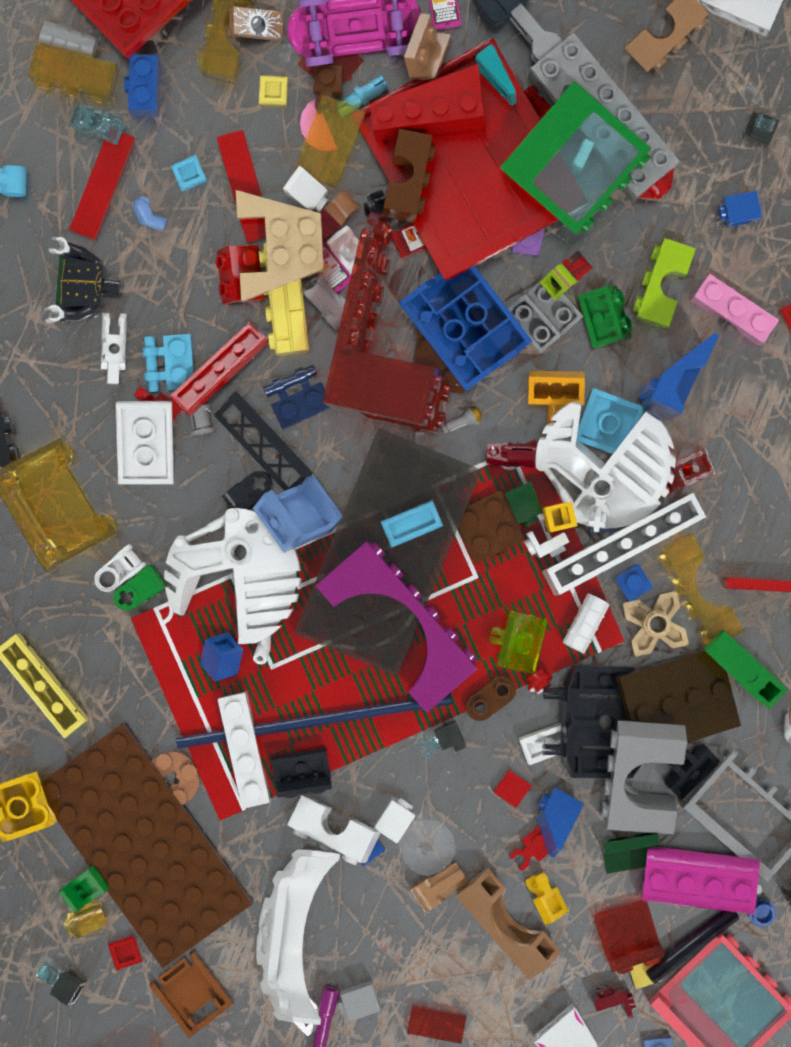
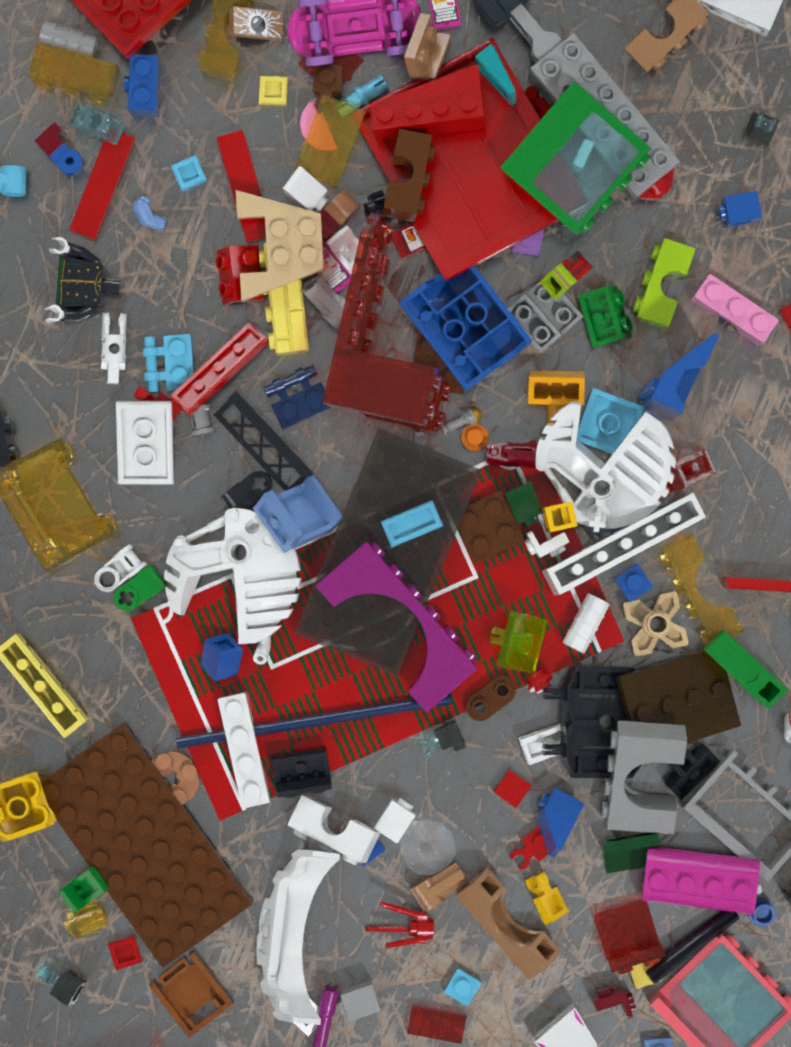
(66, 159): none -> leg
(420, 928): none -> red plant
(462, 986): none -> medium azure plate
(474, 437): none -> orange plate

